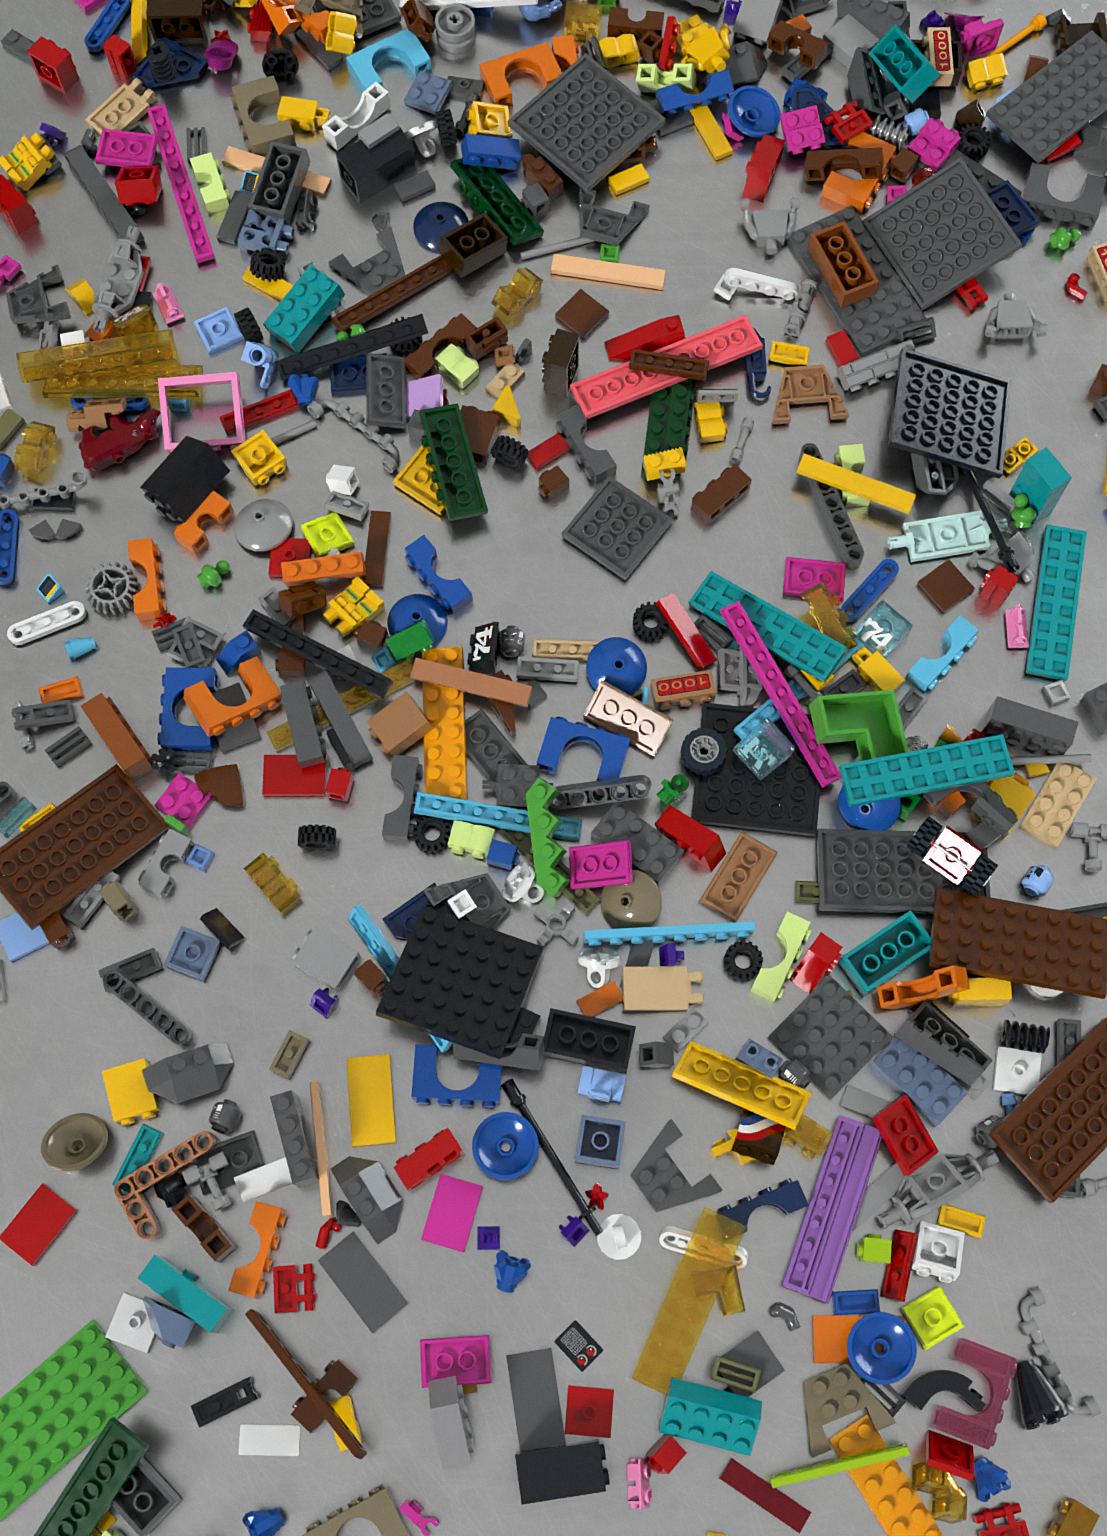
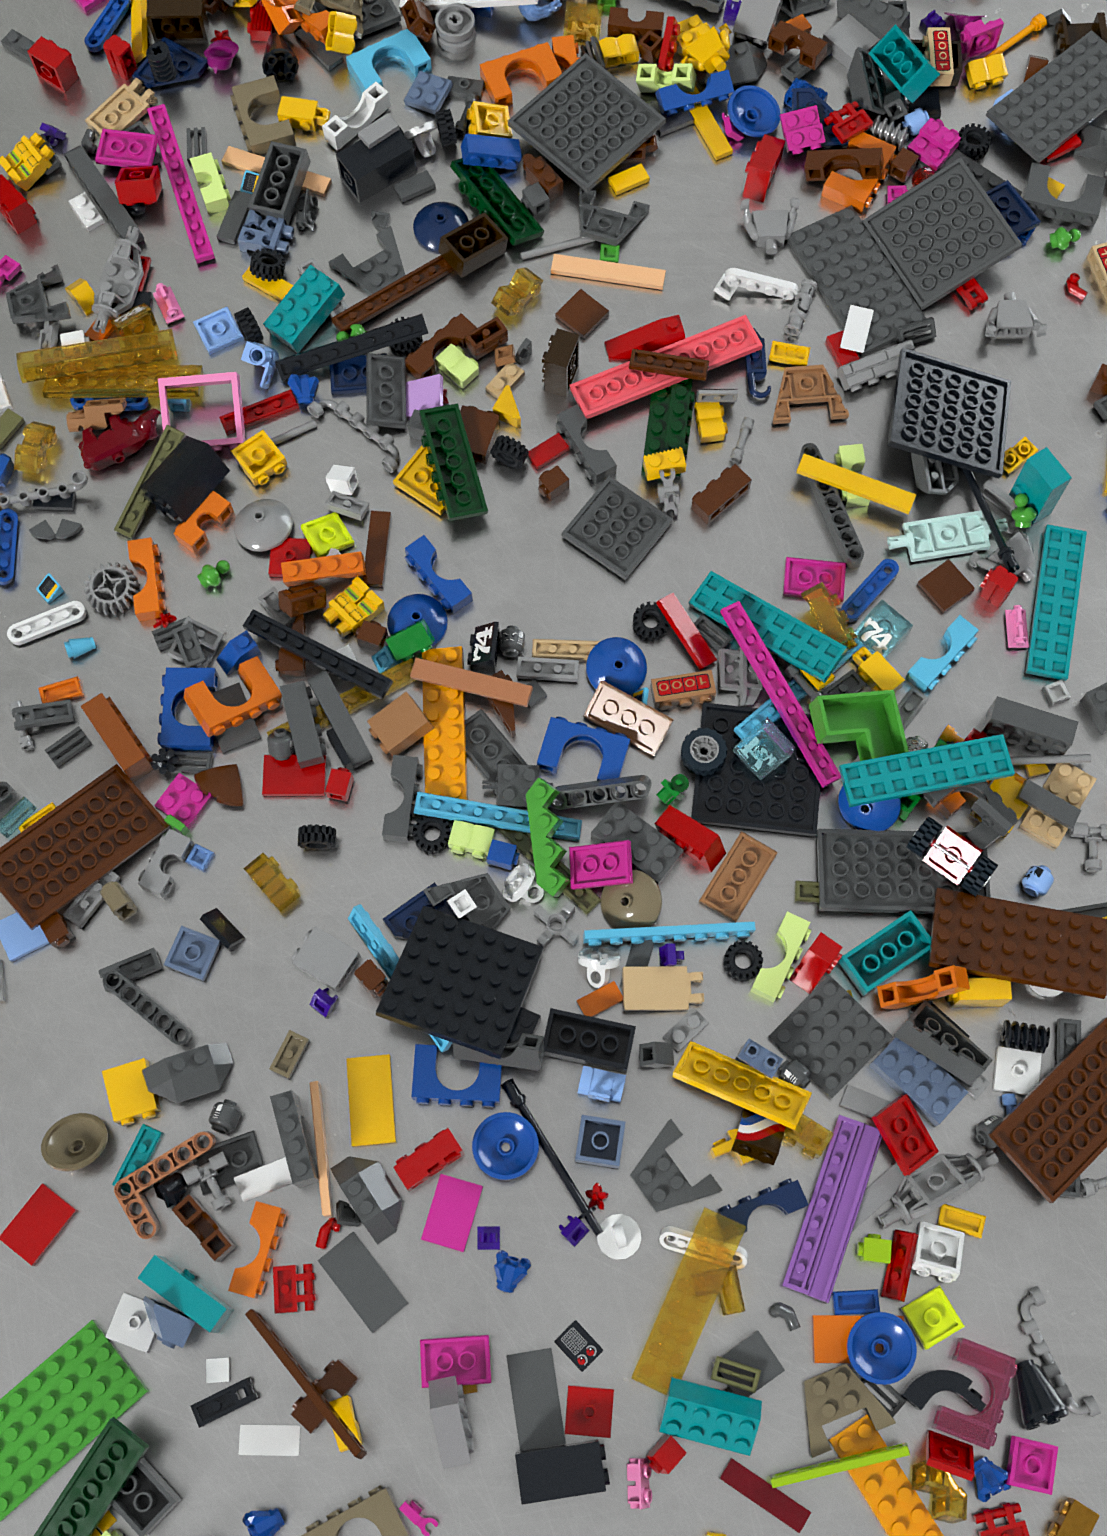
(86, 211): none -> white plate
(137, 503): none -> olive tile
(218, 1370): none -> white tile
(280, 744): none -> dark grey head
(843, 264): dark orange brick -> none
(856, 328): none -> white sticker
(971, 114): dark brown panel -> none
(1031, 1465): none -> dark pink plate
(1048, 804): none -> dark grey tile
(1055, 187): none -> yellow tile

